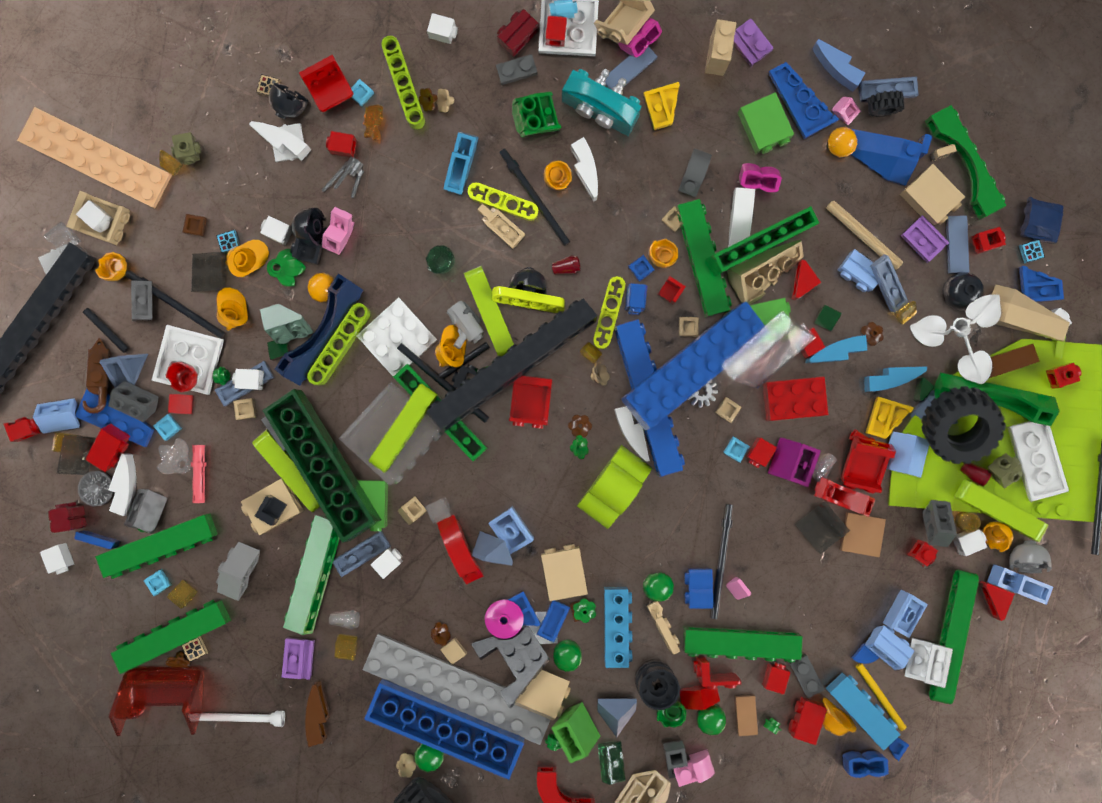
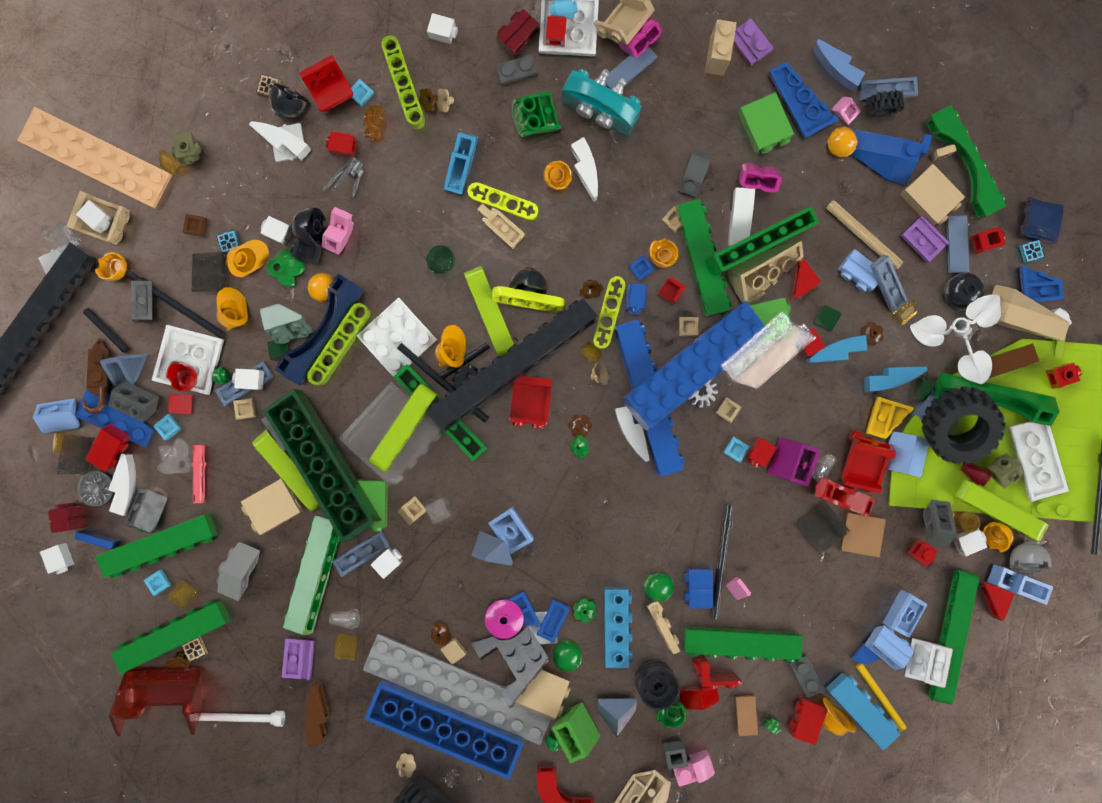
(21, 429): red brick -> none
(270, 510): black panel -> none
(428, 758): green hair -> none
(459, 550): red arch -> none
(467, 323): light grey piece -> none
(513, 166): black bar -> none
(564, 572): tan brick -> none
(568, 265): dark red cone -> none
(591, 289): none -> reddish brown plant
(611, 762): clear green slope -> none
(615, 487): lime brick -> none
(661, 105): yellow wing -> none
(711, 720): green hair -> none
(776, 677): red brick -> none
(795, 398): red brick -> none
(865, 764): blue brick -> none
(898, 748): blue tile -> none

